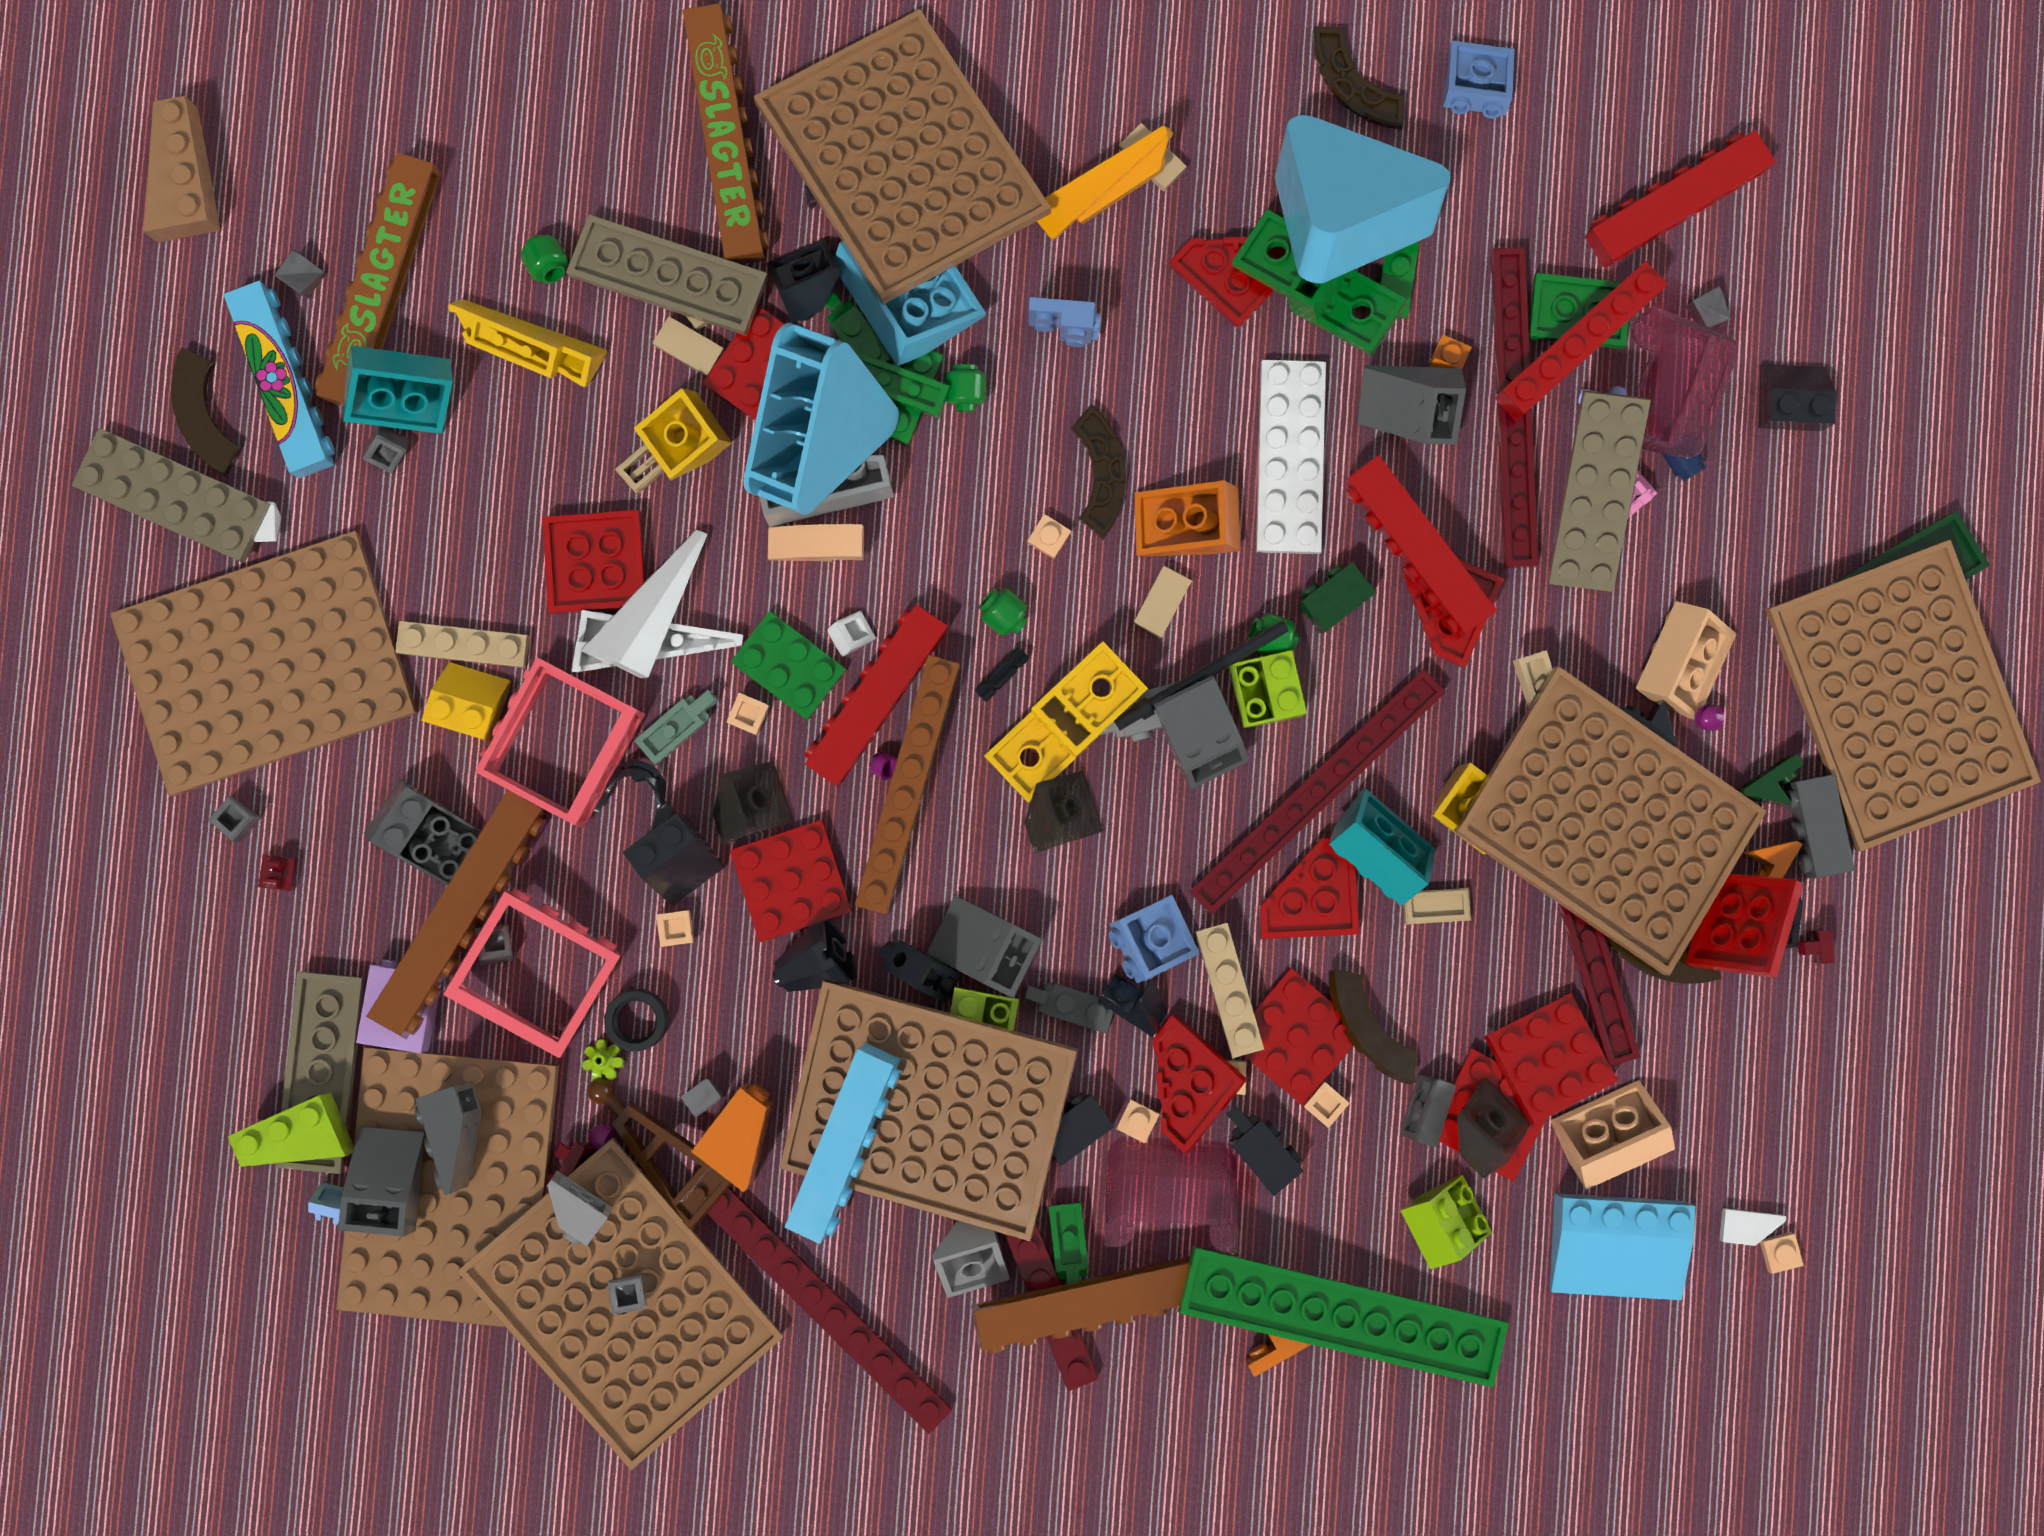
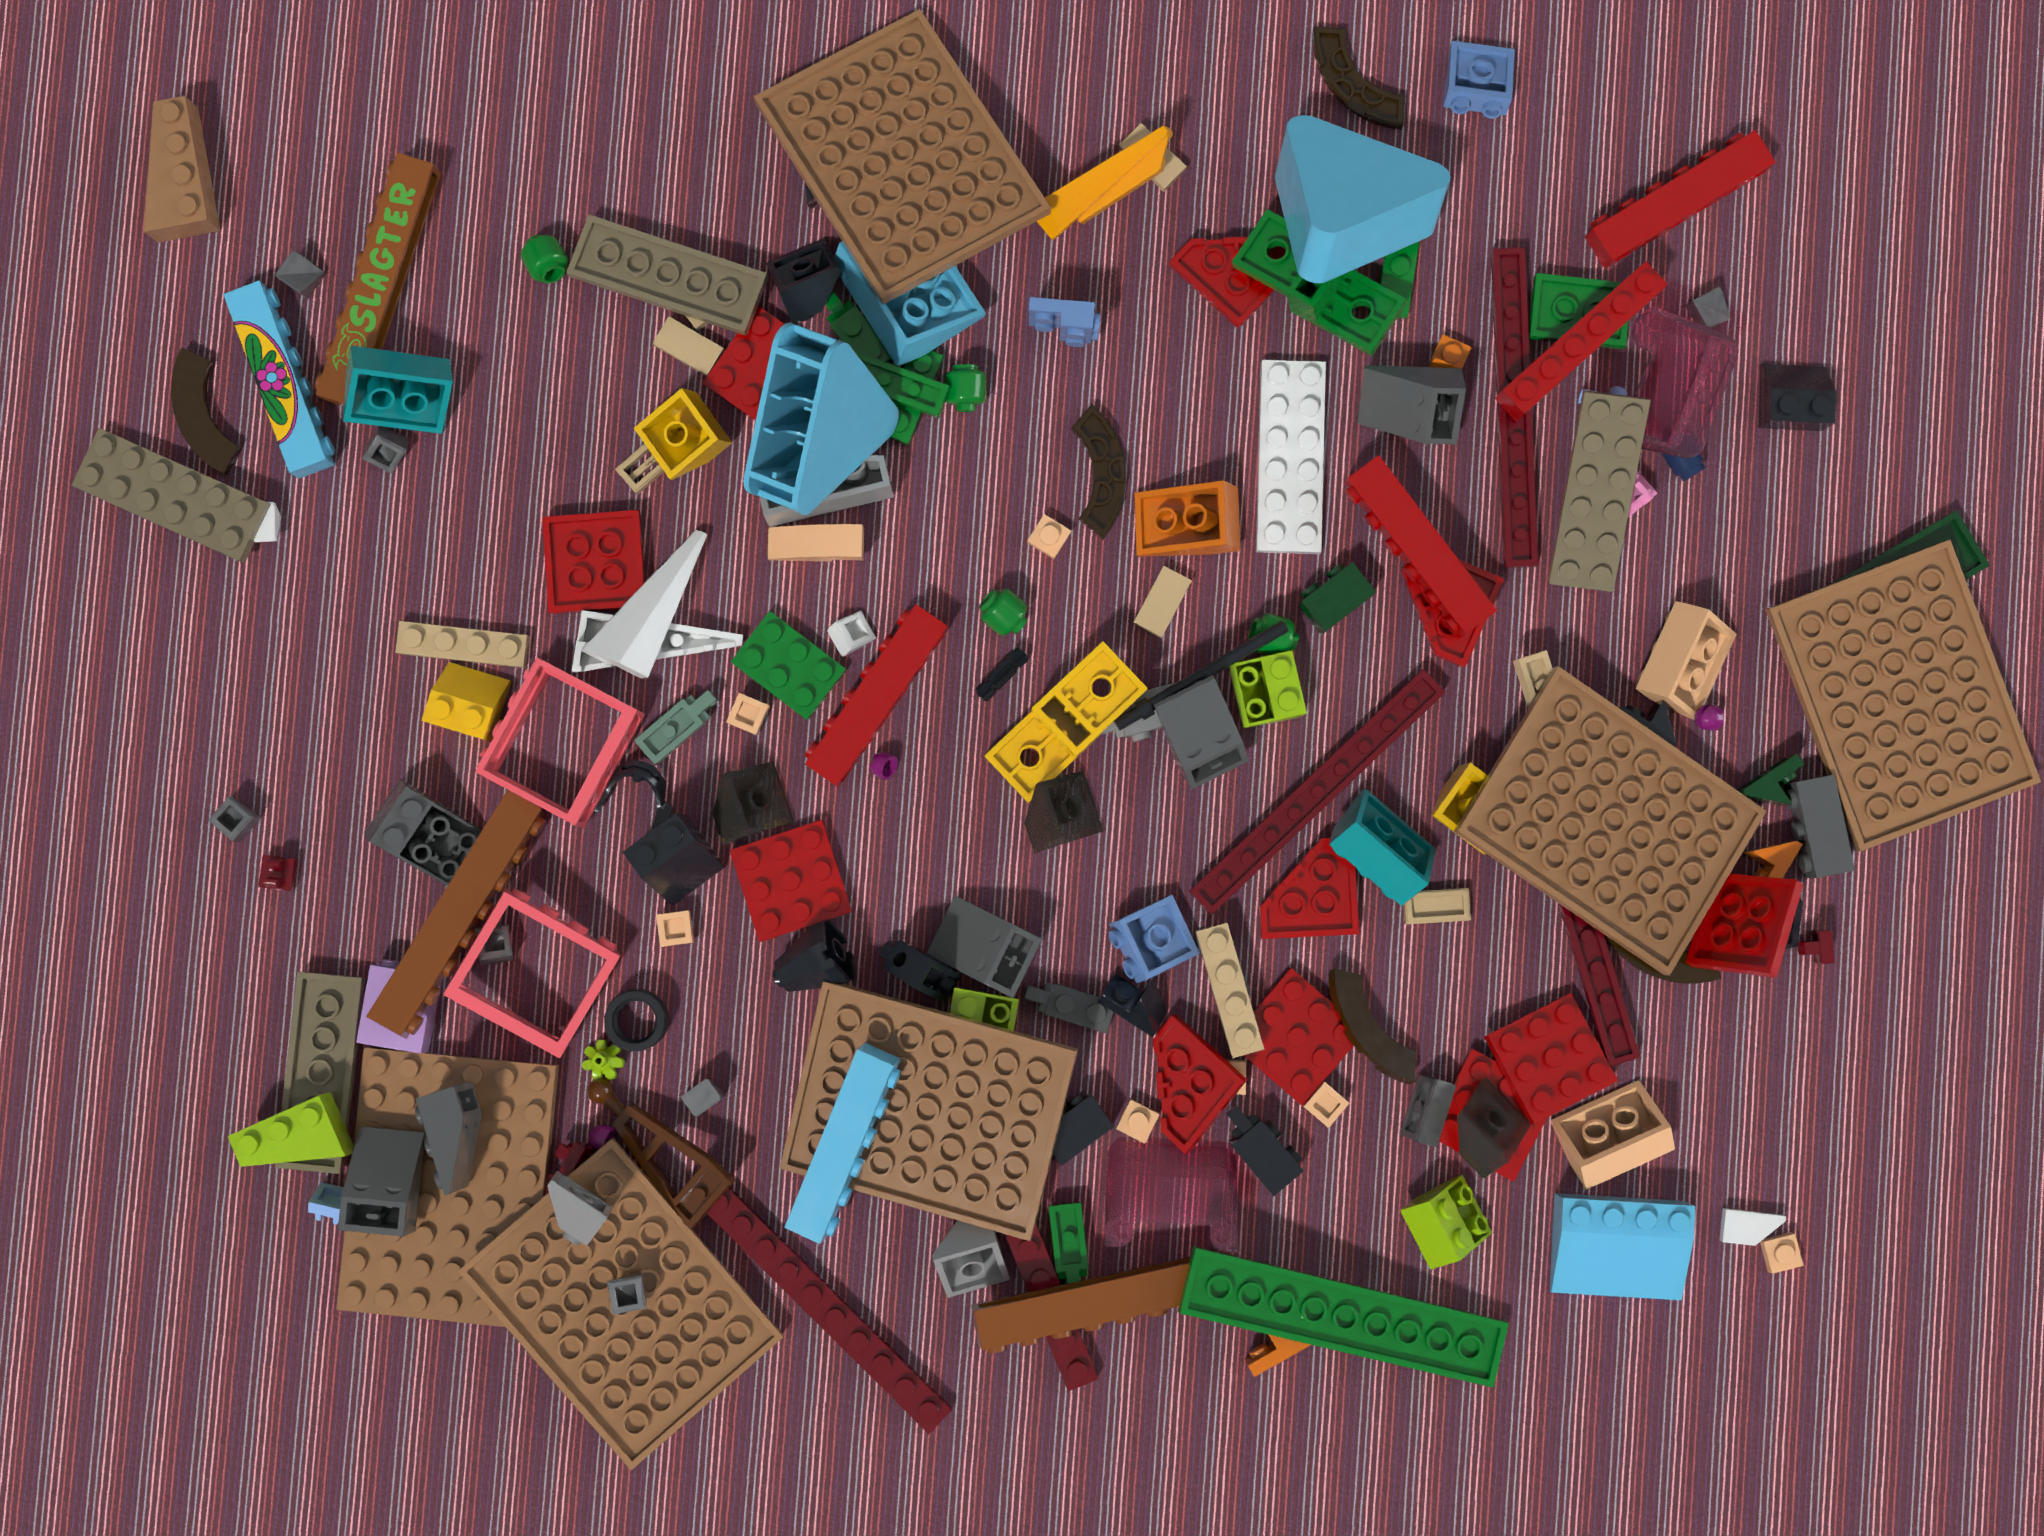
(263, 663): medium nougat plate -> none
(528, 343): yellow wedge -> none
(724, 134): dark orange brick -> none
(738, 1136): orange slope -> none
(907, 785): dark orange brick -> none

